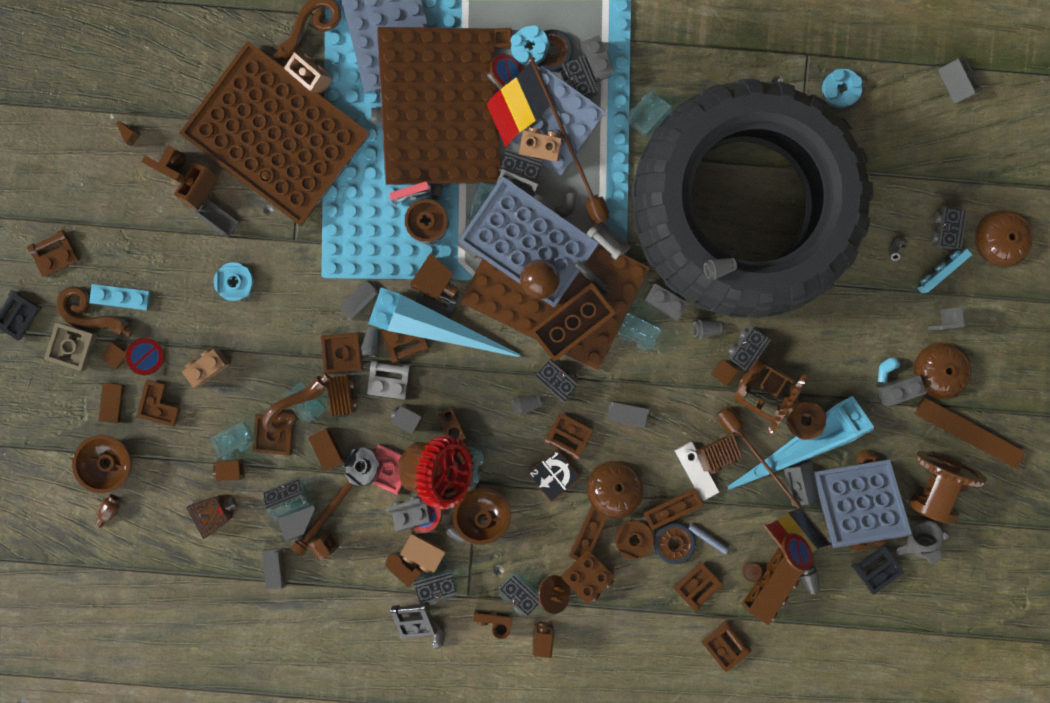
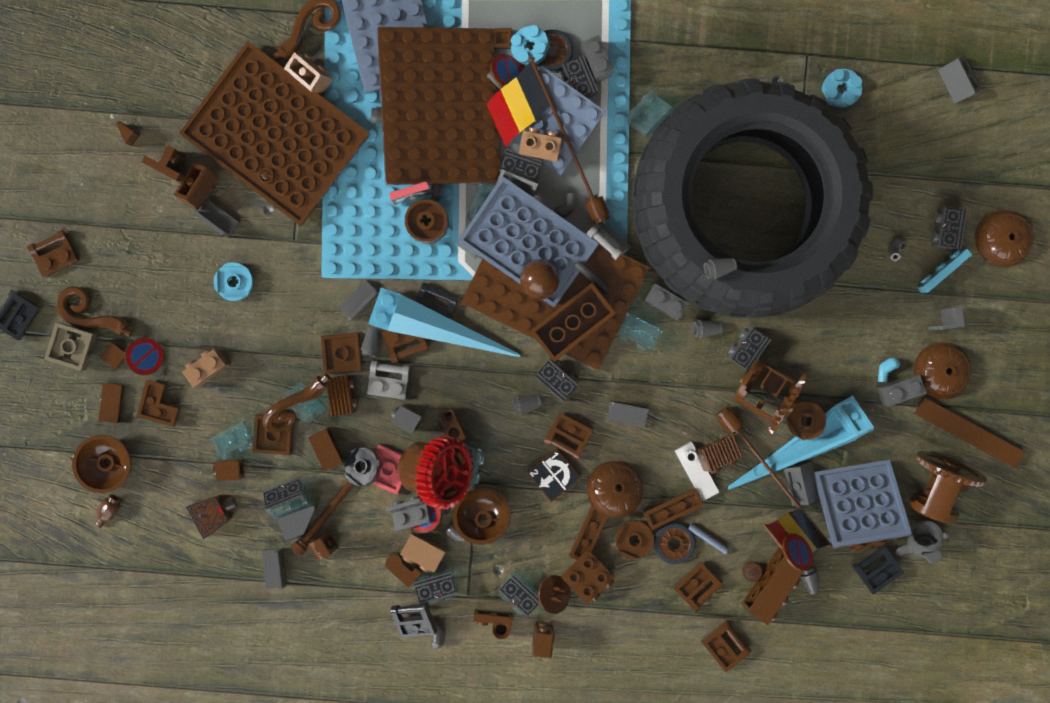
(120, 297): medium azure plate -> none
(434, 279): reddish brown torso -> none
(724, 372): reddish brown tile -> none
(864, 455): reddish brown piece -> none

